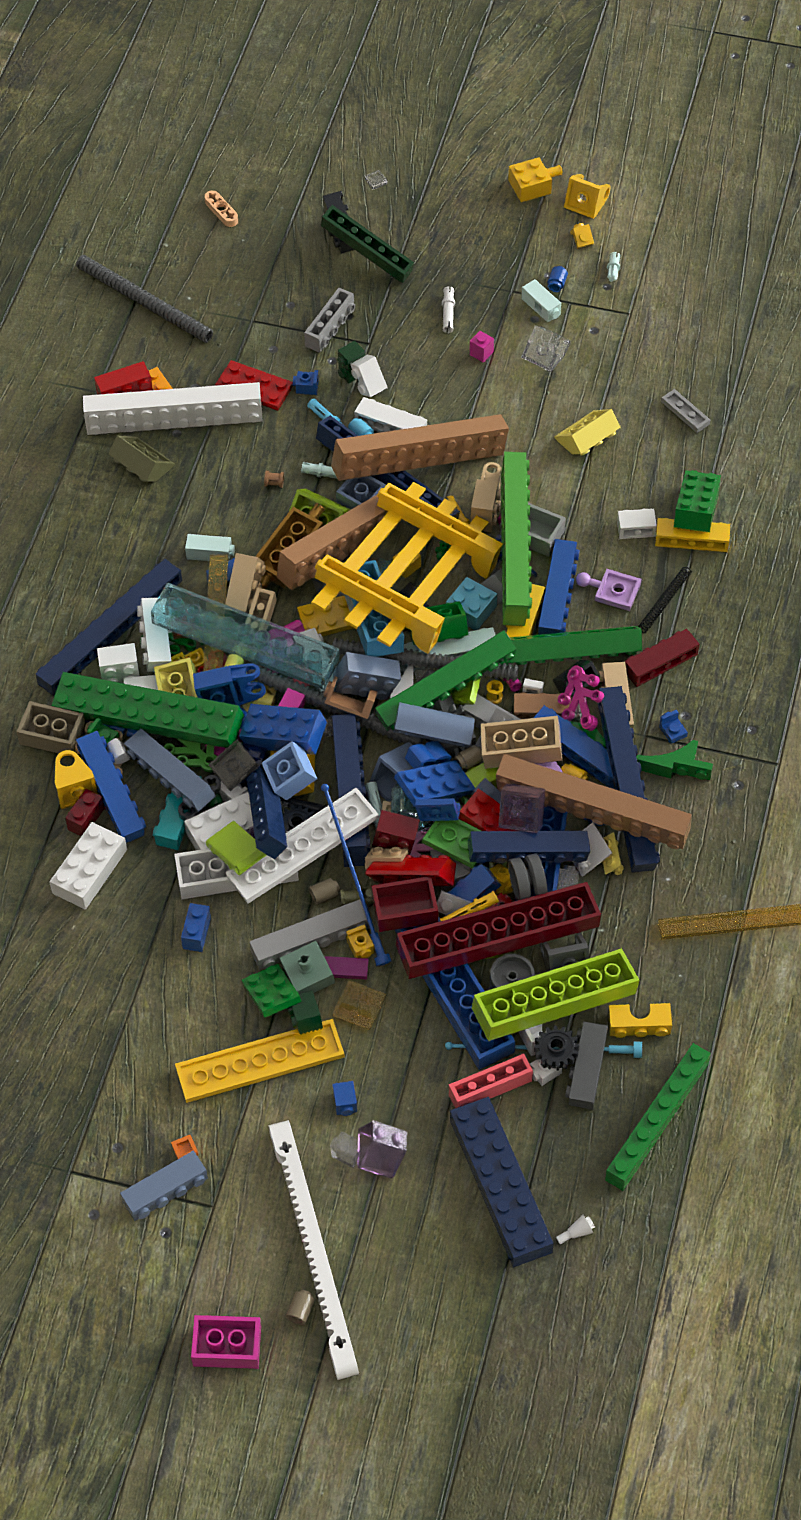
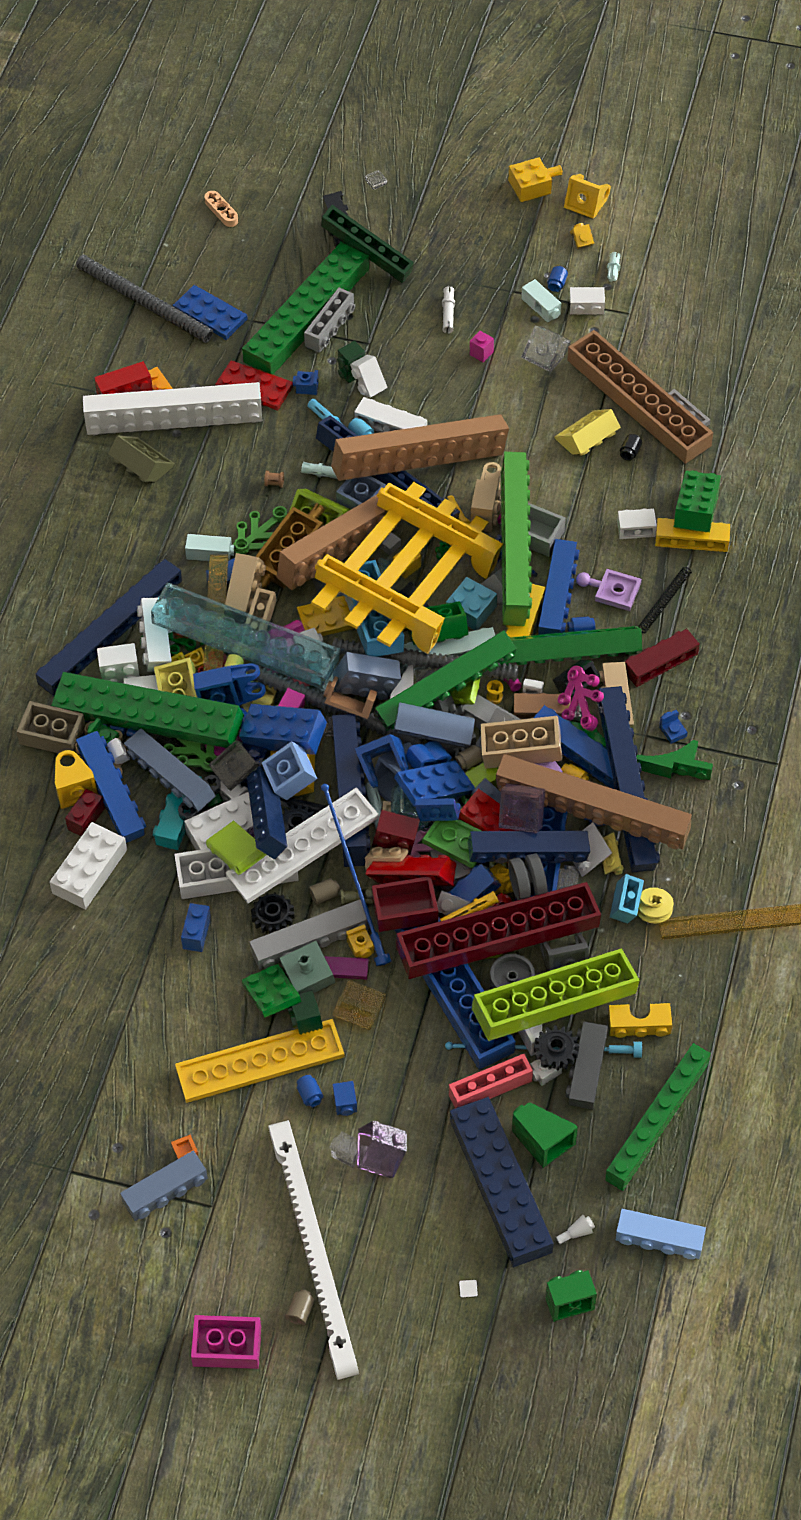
(211, 311): none -> blue plate
(260, 533): none -> bright green plant
(272, 922): none -> black gear
(286, 328): none -> green brick
(309, 1091): none -> blue brick
(376, 748): none -> blue hose
(390, 544): none -> light grey piece
(468, 1288): none -> white sticker
(543, 1133): none -> green slope
(570, 1295): none -> green brick
(581, 624): none -> blue brick
(587, 300): none -> white brick
(626, 898): none -> medium azure brick
(630, 447): none -> black brick
(640, 396): none -> medium nougat brick
(655, 905): none -> light yellow piece
(660, 1234): none -> light blue brick

